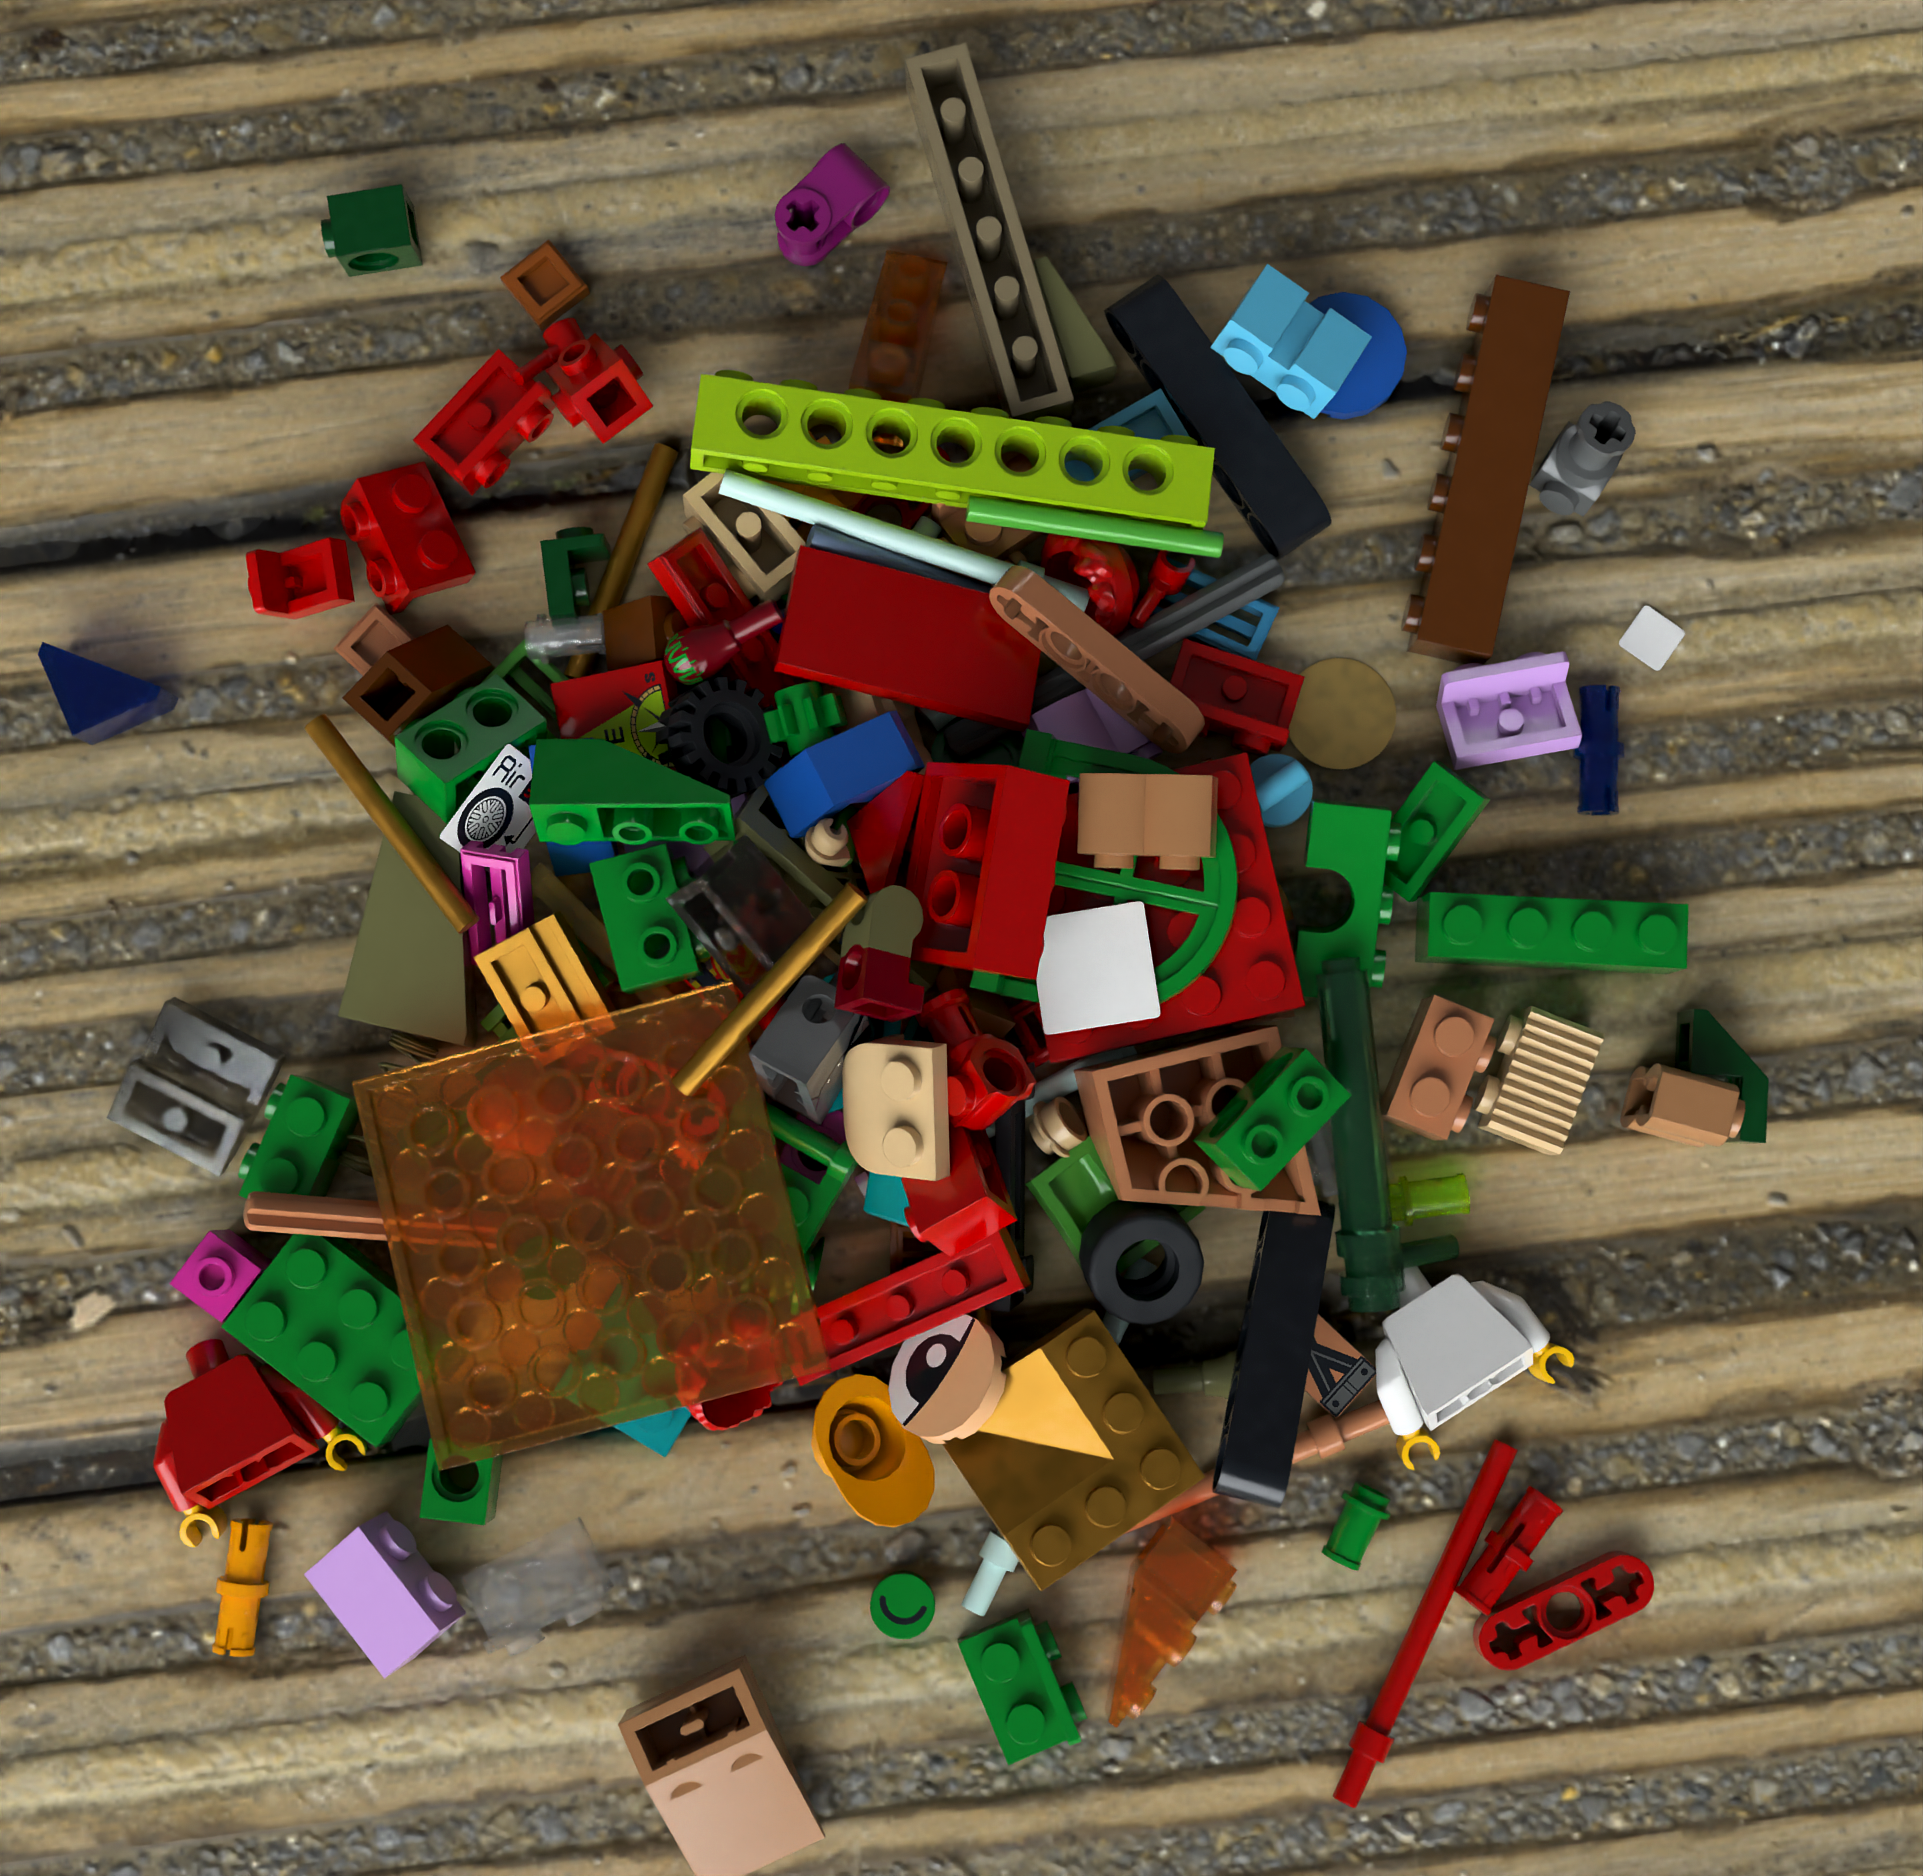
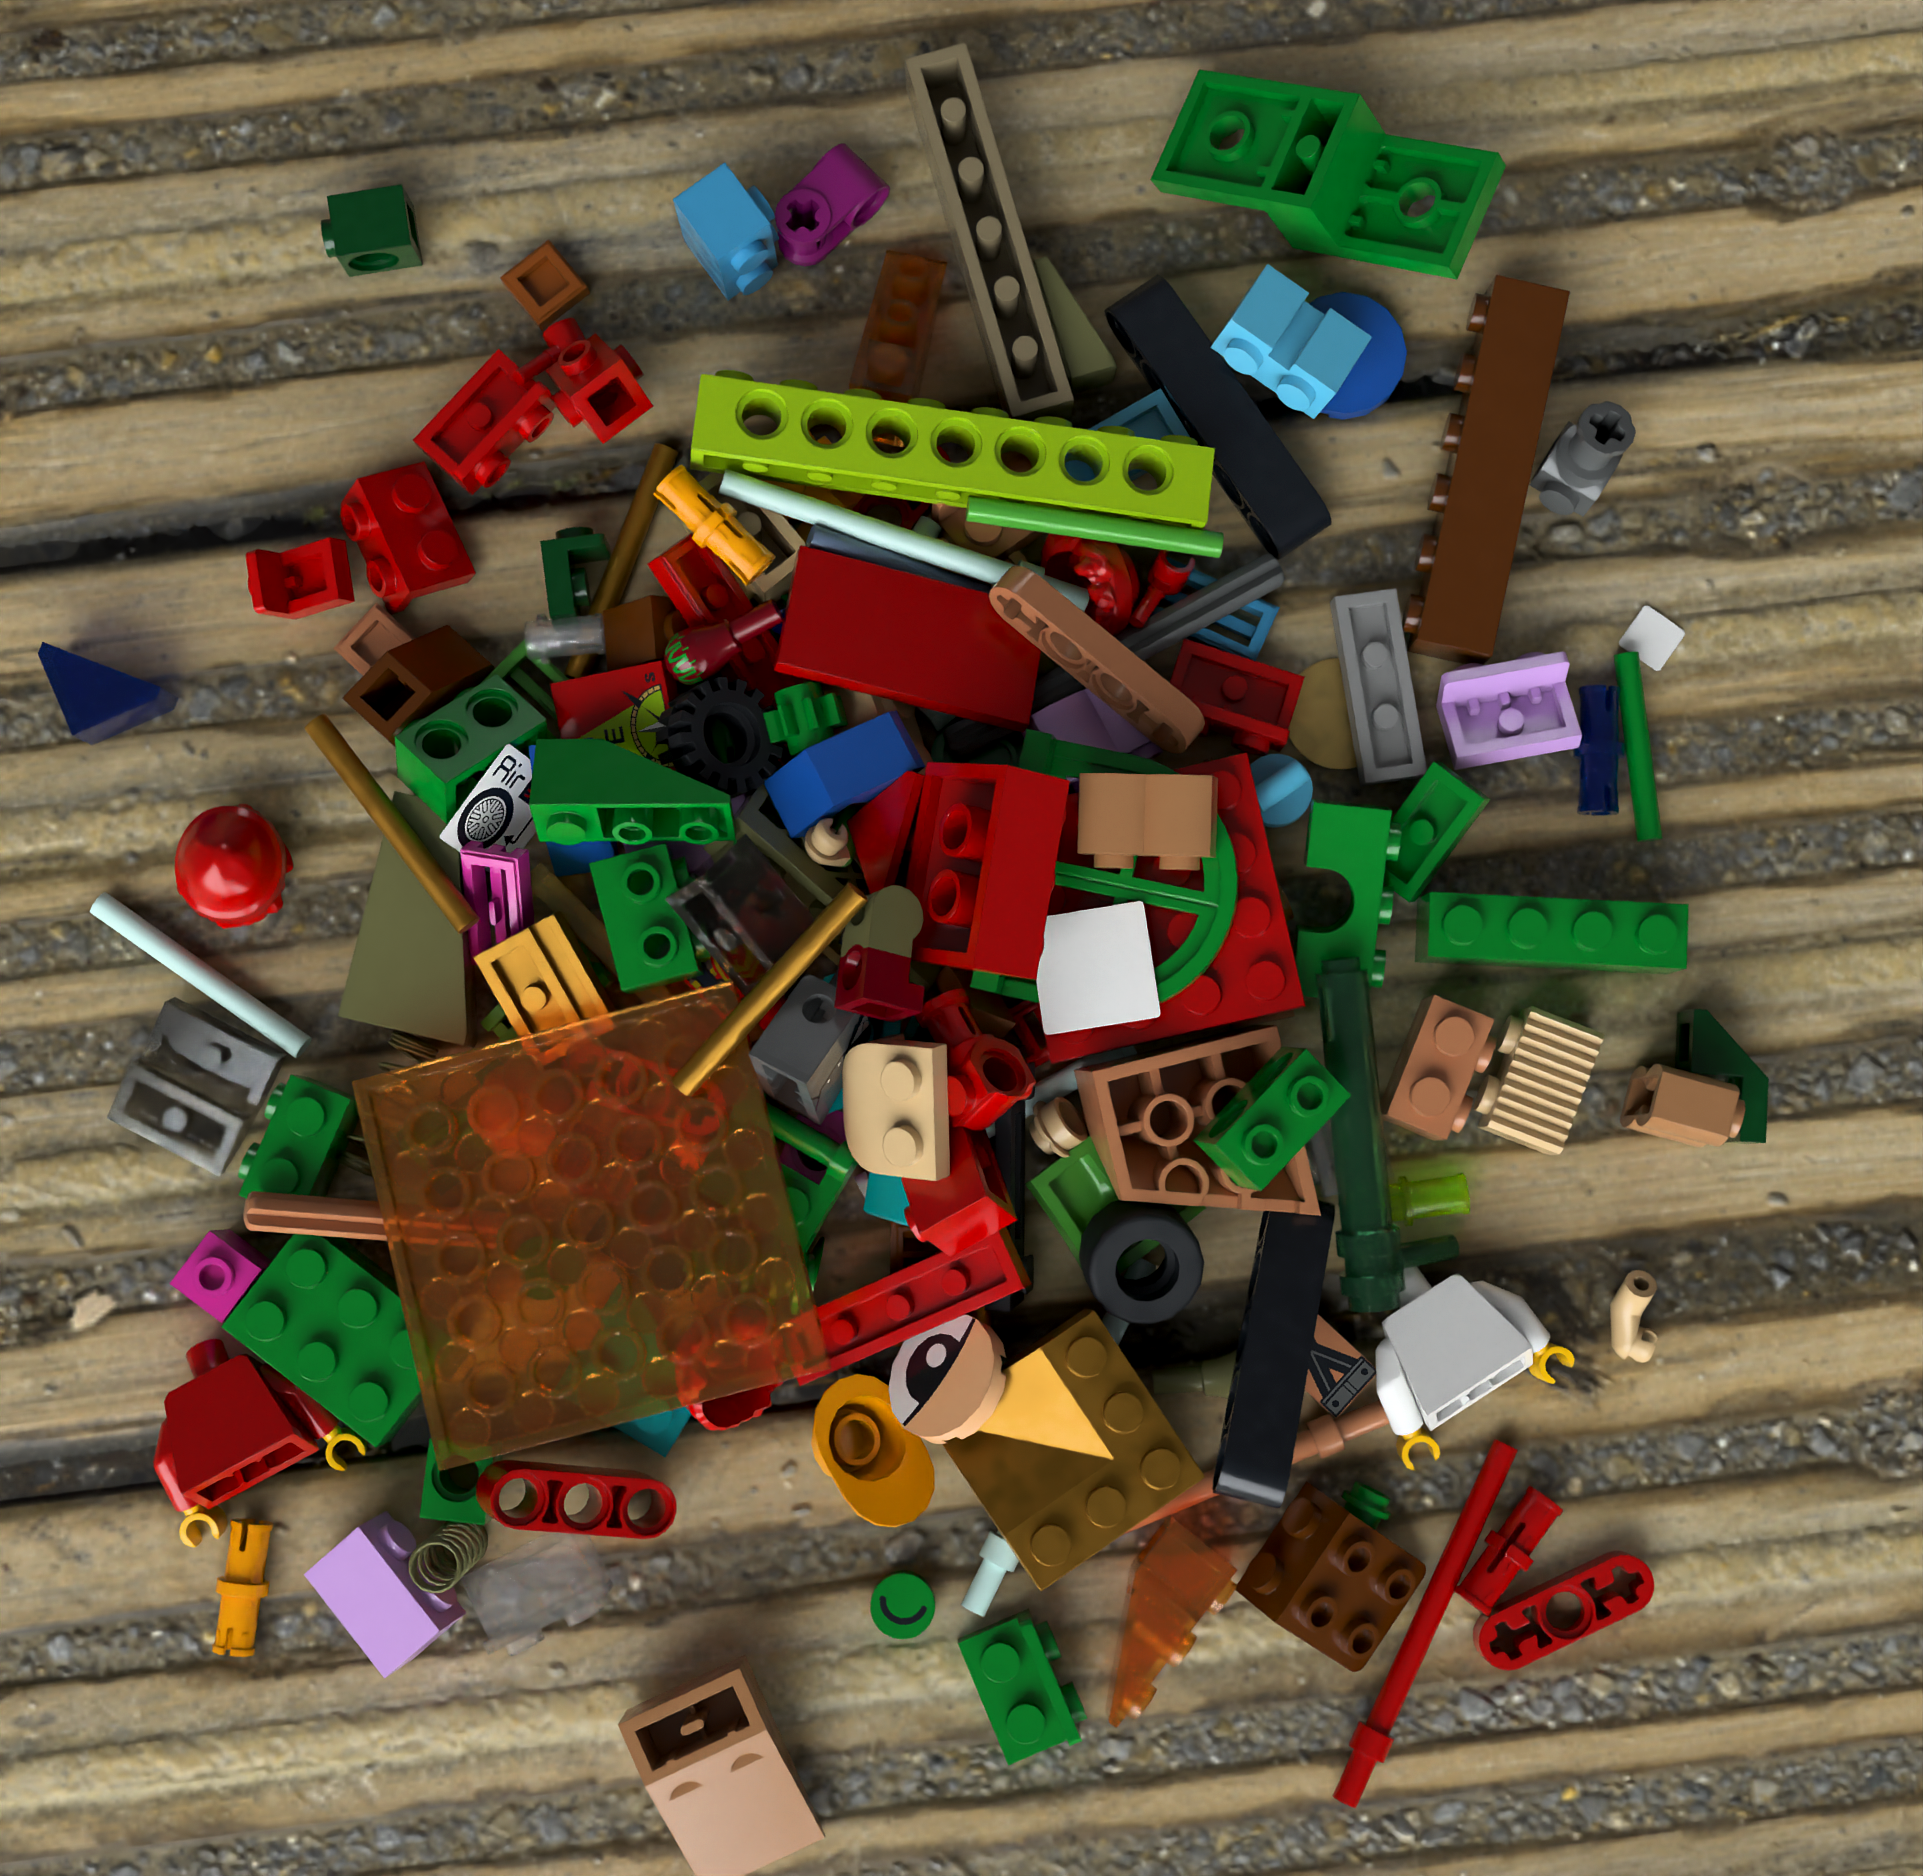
(200, 975): none -> light aqua bar
(232, 866): none -> red hair
(459, 1566): none -> olive piece
(603, 1514): none -> red beam
(714, 525): none -> light orange pin
(729, 231): none -> dark azure brick
(1328, 173): none -> green bracket
(1331, 1579): none -> reddish brown bracket
(1378, 687): none -> light grey plate
(1625, 1316): none -> tan arm
(1637, 747): none -> green bar

